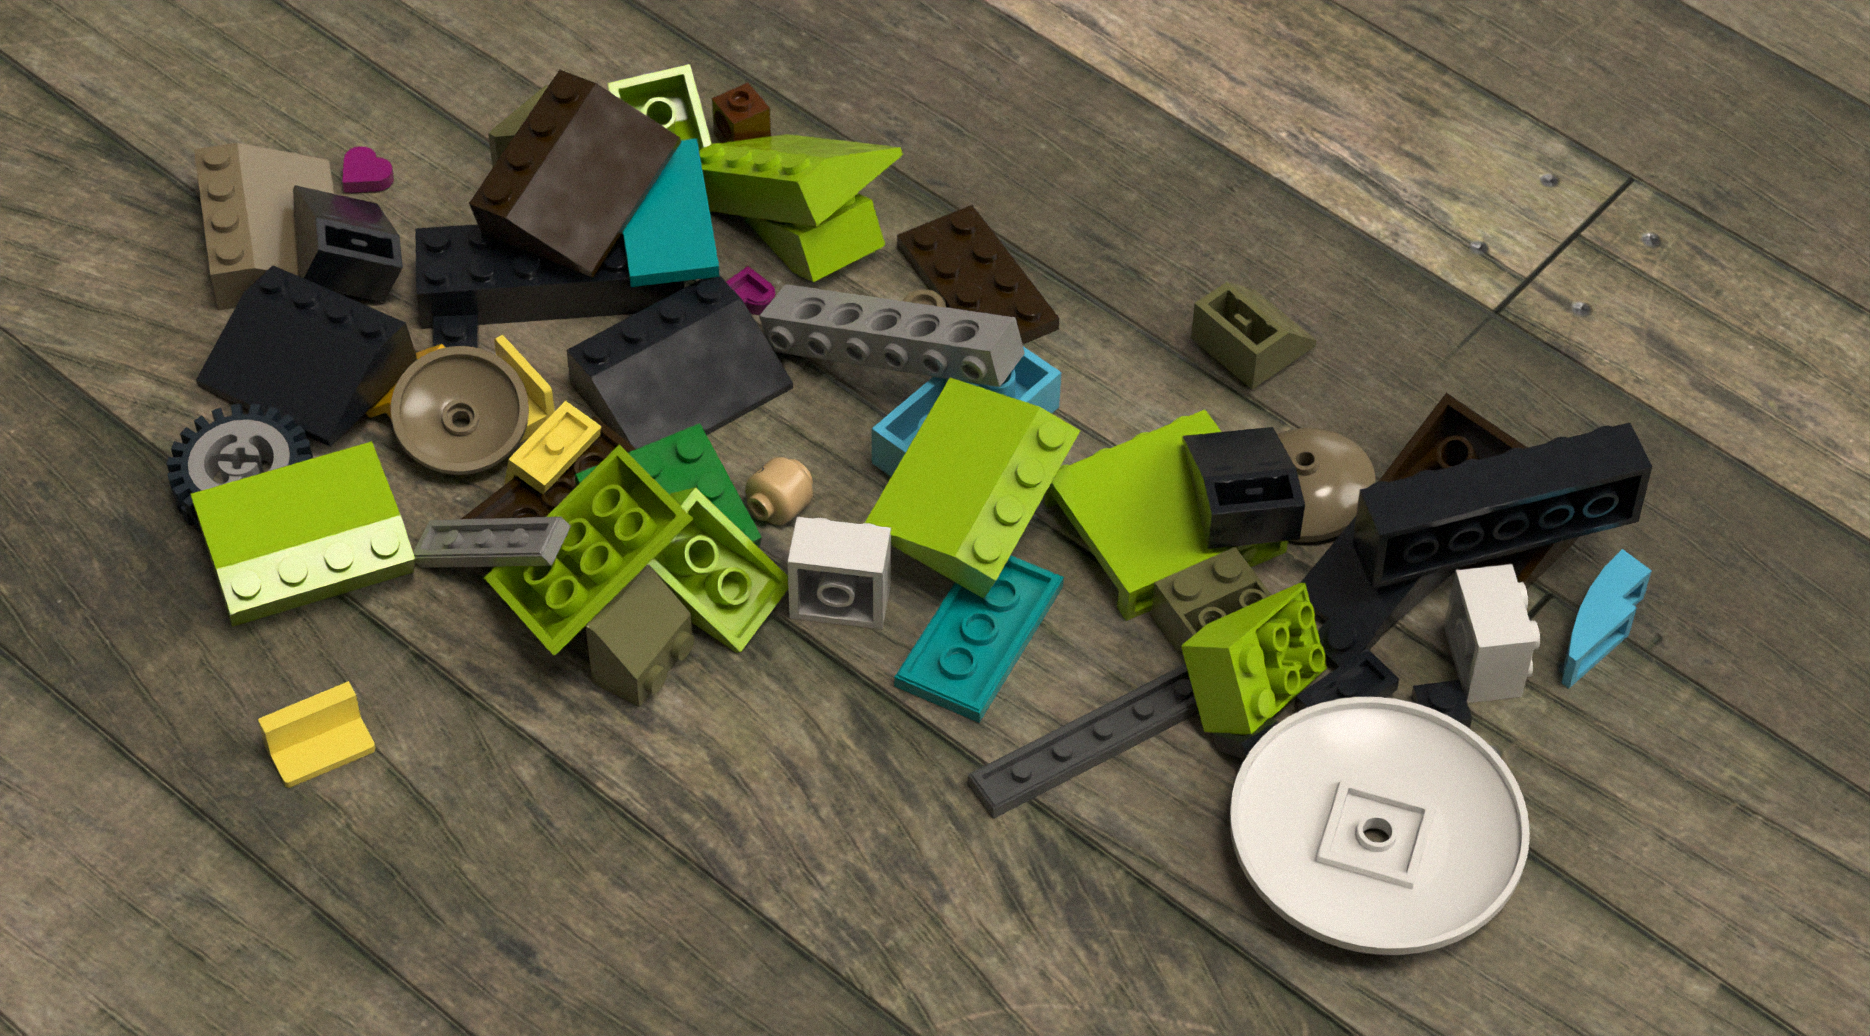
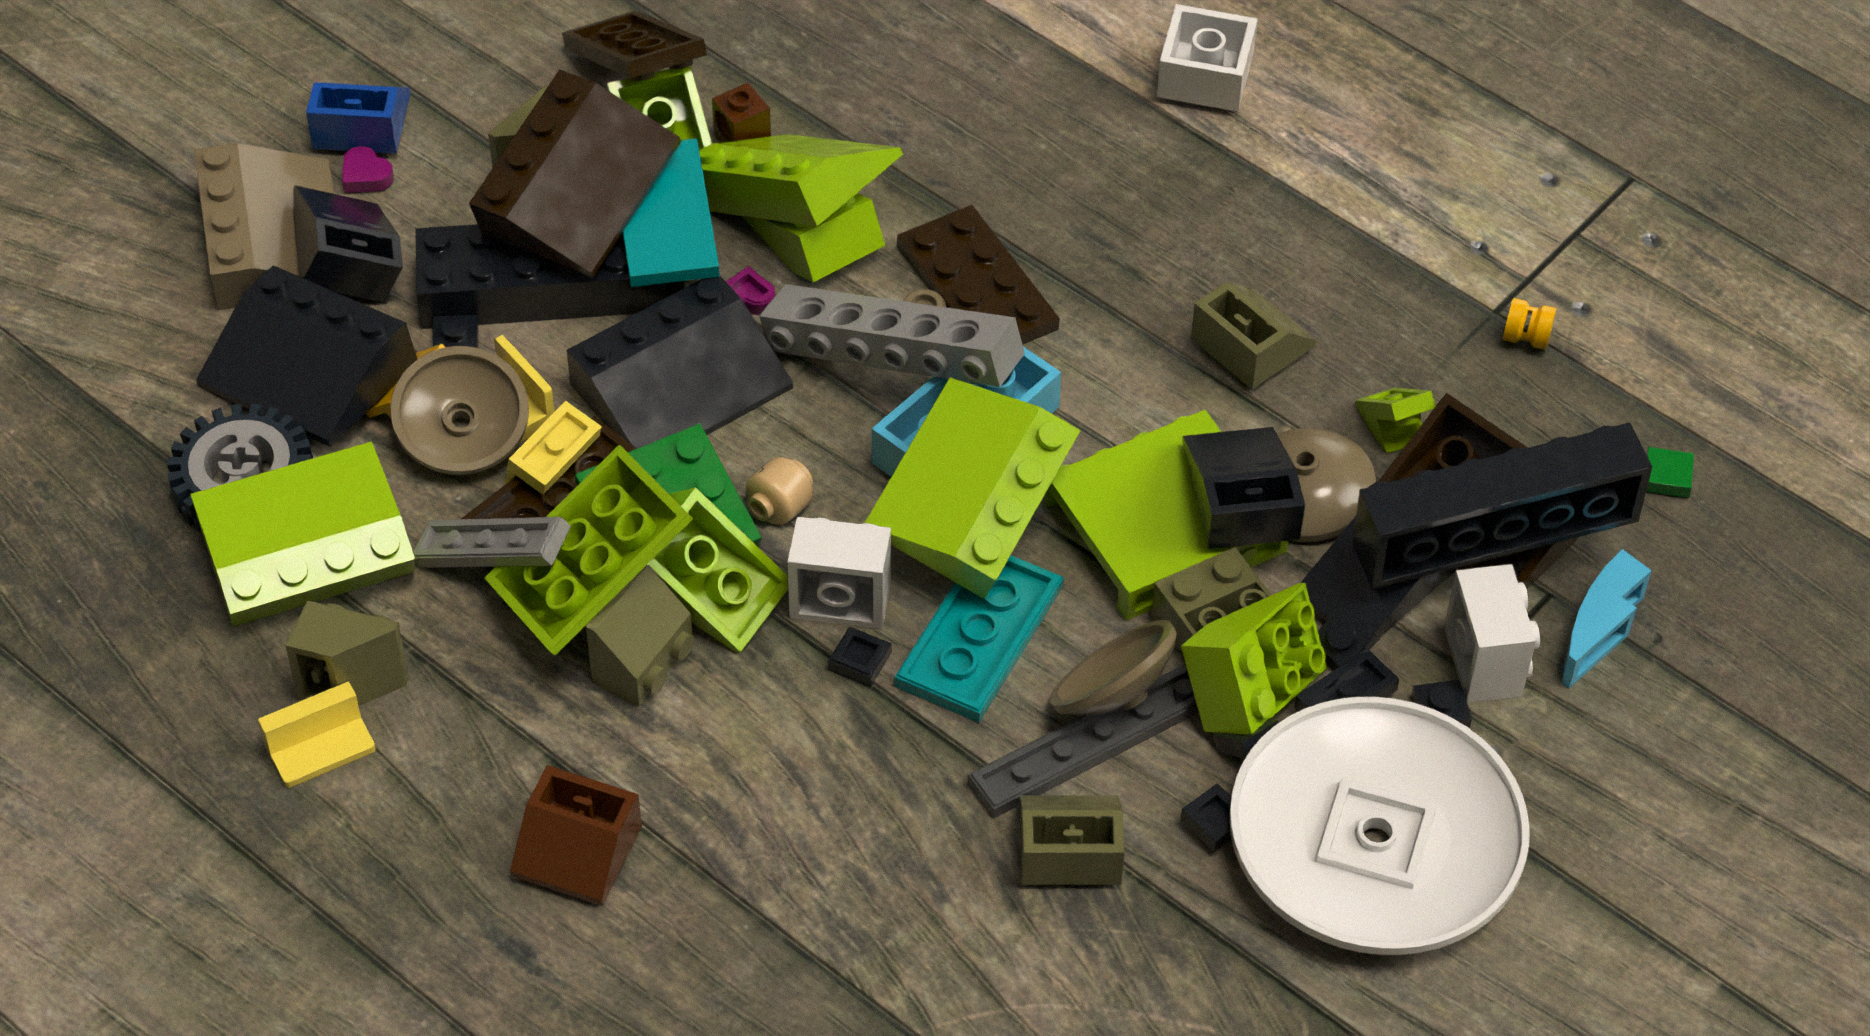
(345, 646): none -> olive slope
(356, 116): none -> blue slope
(576, 835): none -> reddish brown slope
(635, 45): none -> dark brown plate
(860, 656): none -> black tile
(1071, 840): none -> olive slope
(1116, 672): none -> dark tan dish
(1206, 57): none -> white brick
(1209, 817): none -> black plate
(1395, 415): none -> lime slope
(1539, 326): none -> yellow wheel
(1670, 472): none -> green tile

